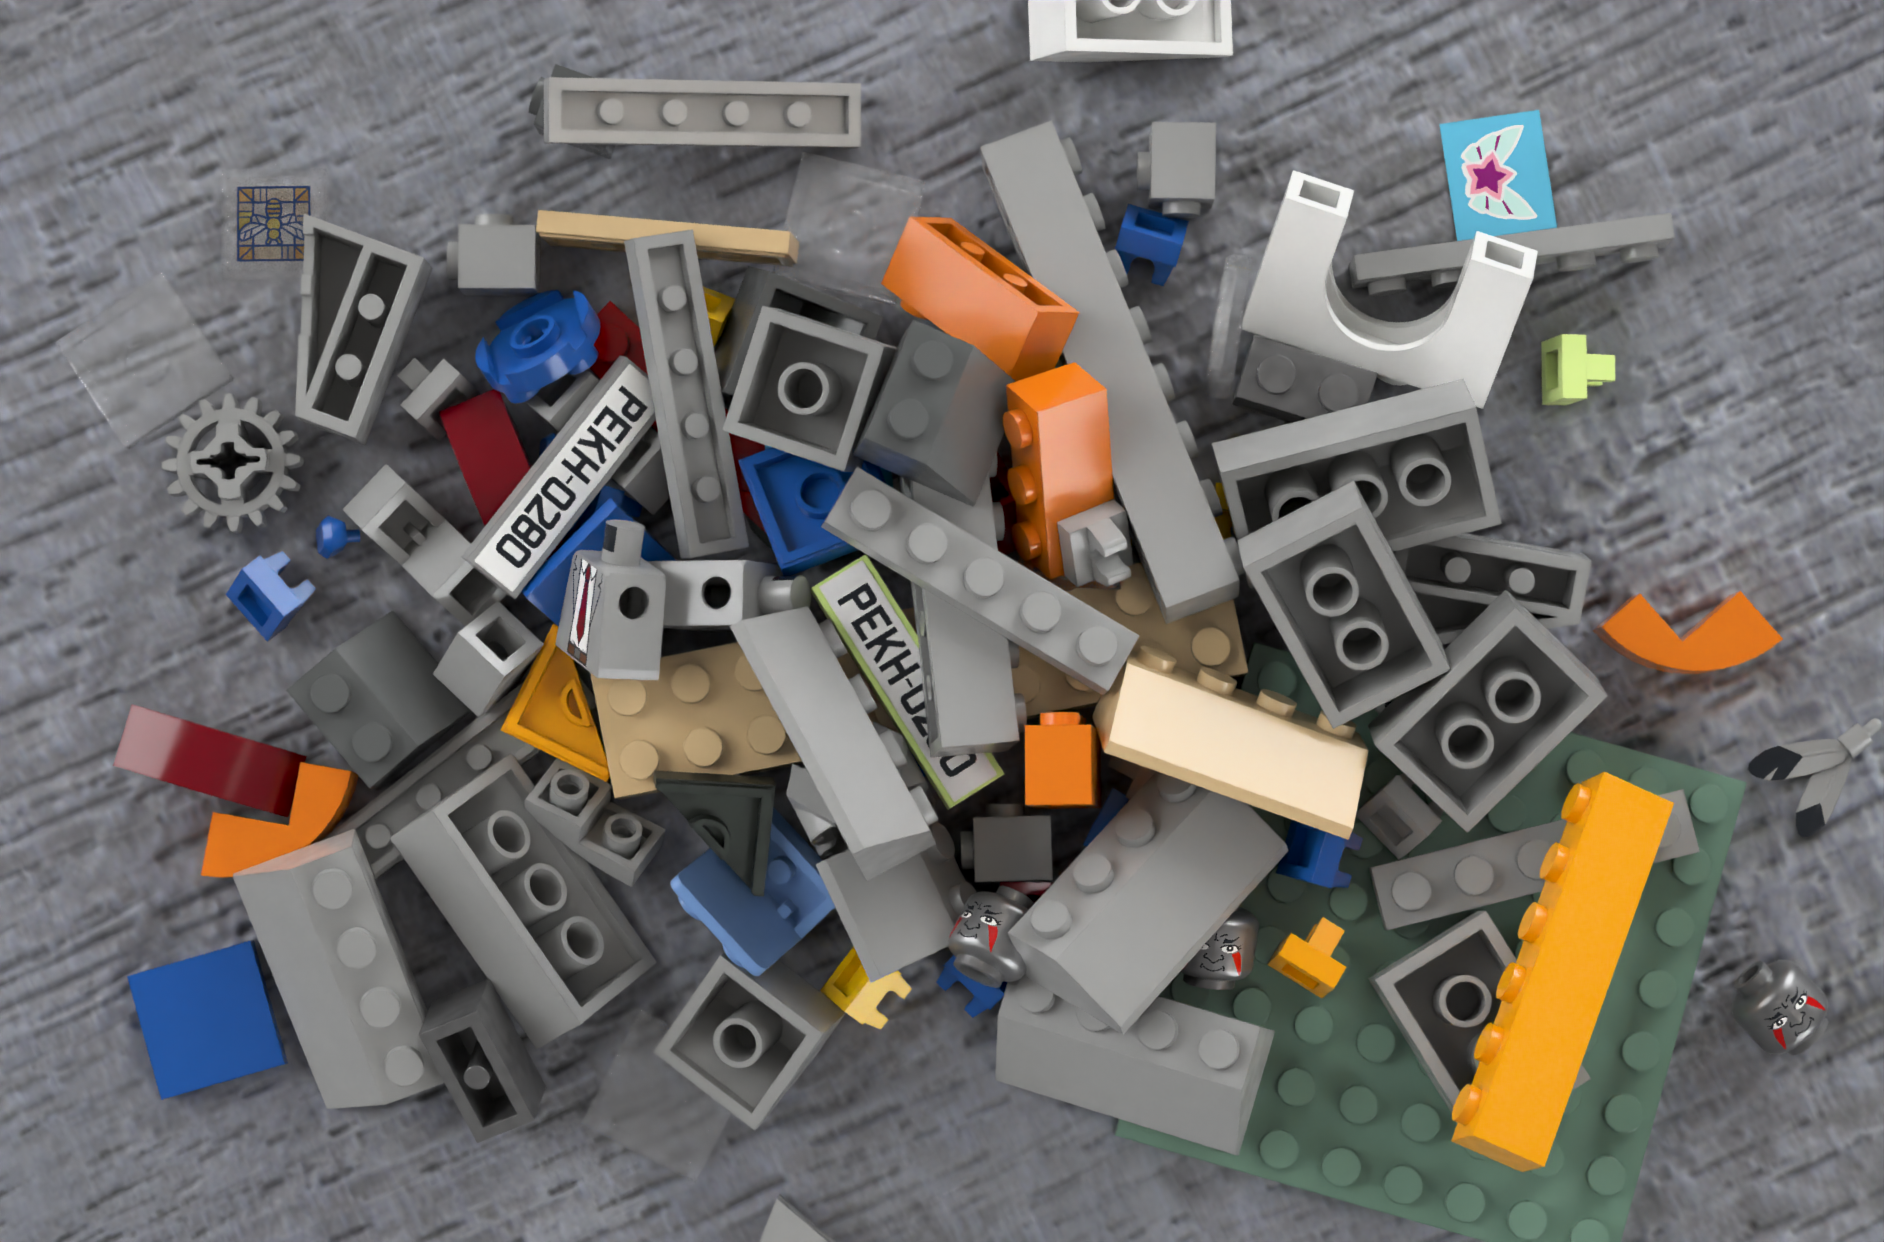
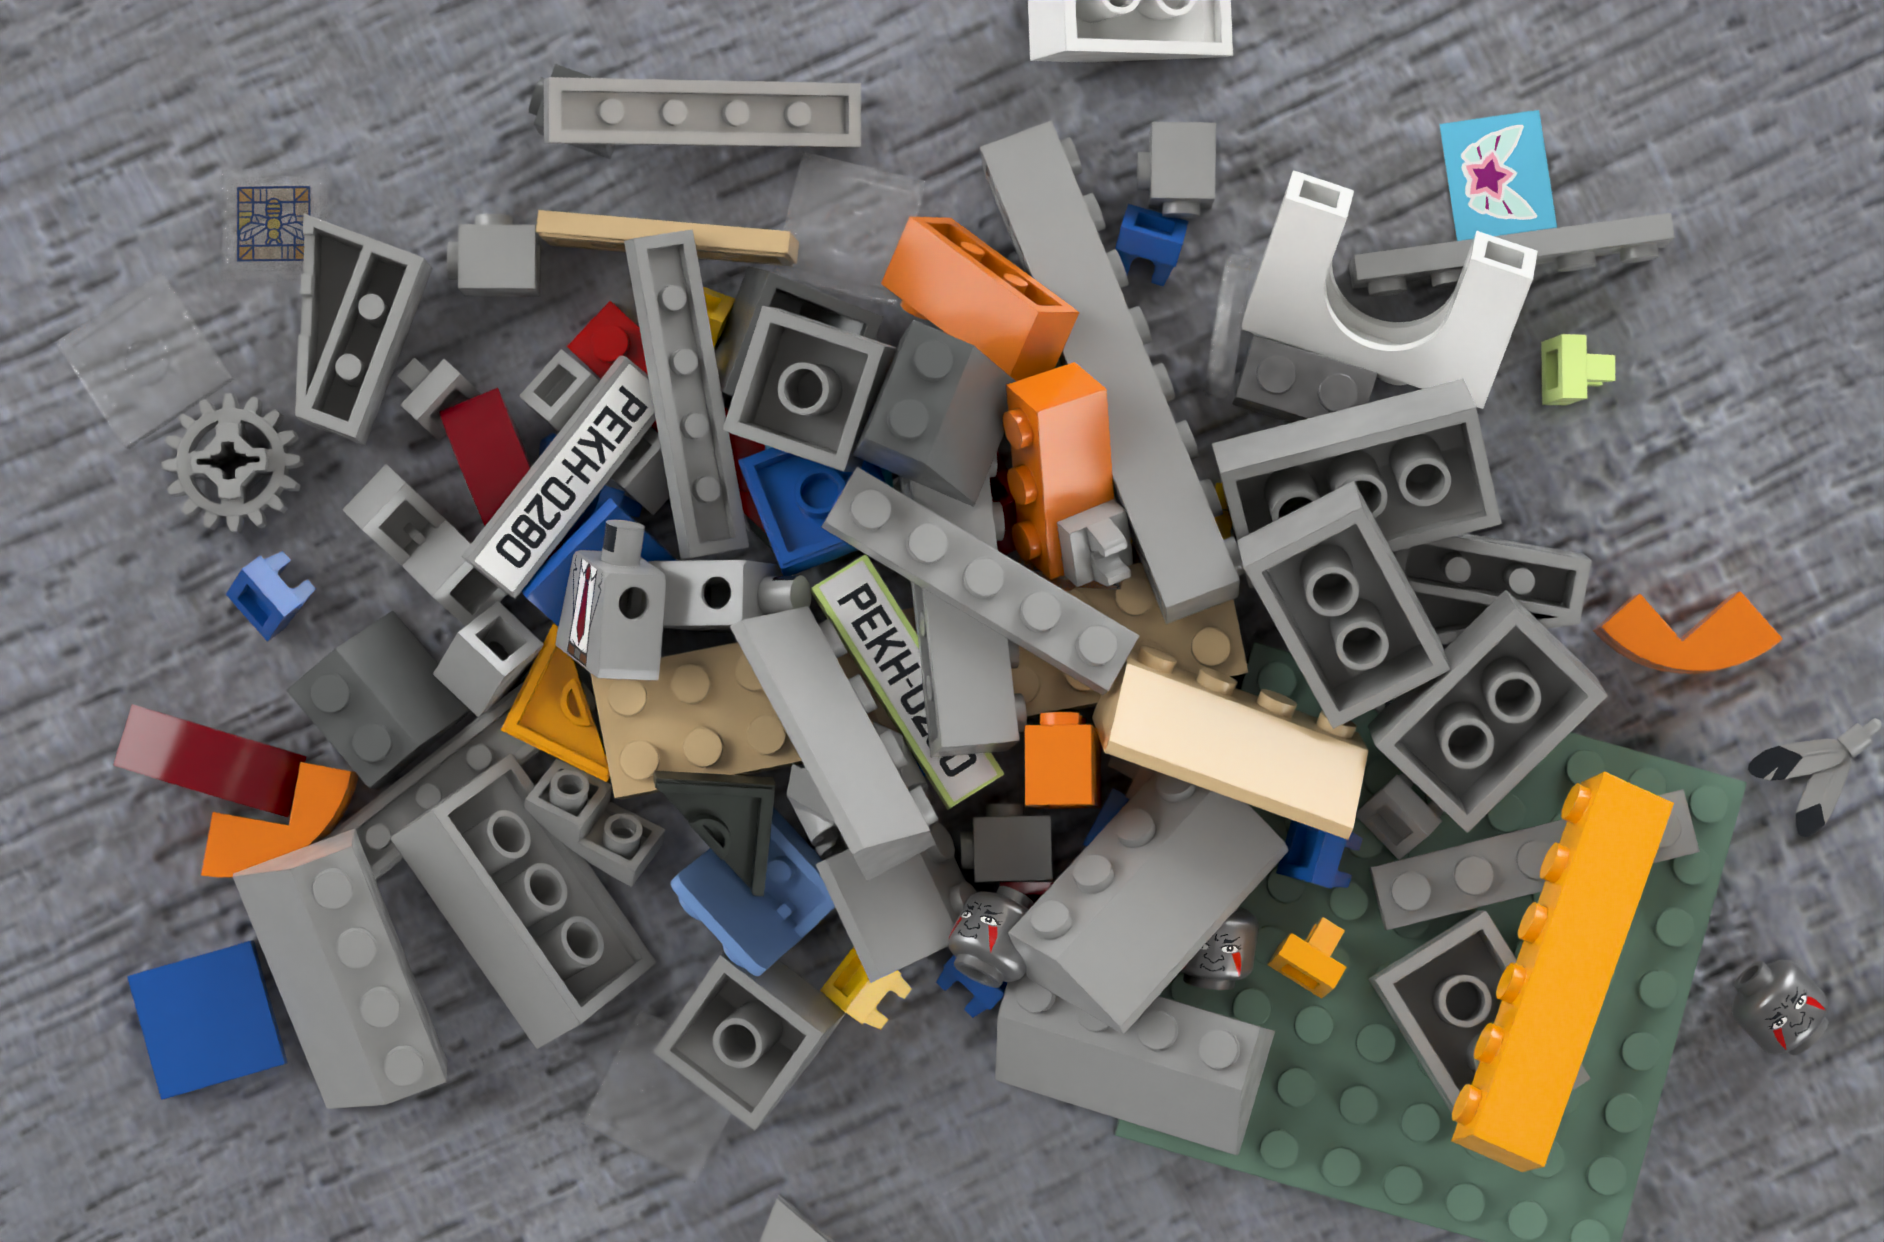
(333, 536): blue rock -> none
(482, 1061): flat silver brick -> none
(539, 344): blue plate -> none

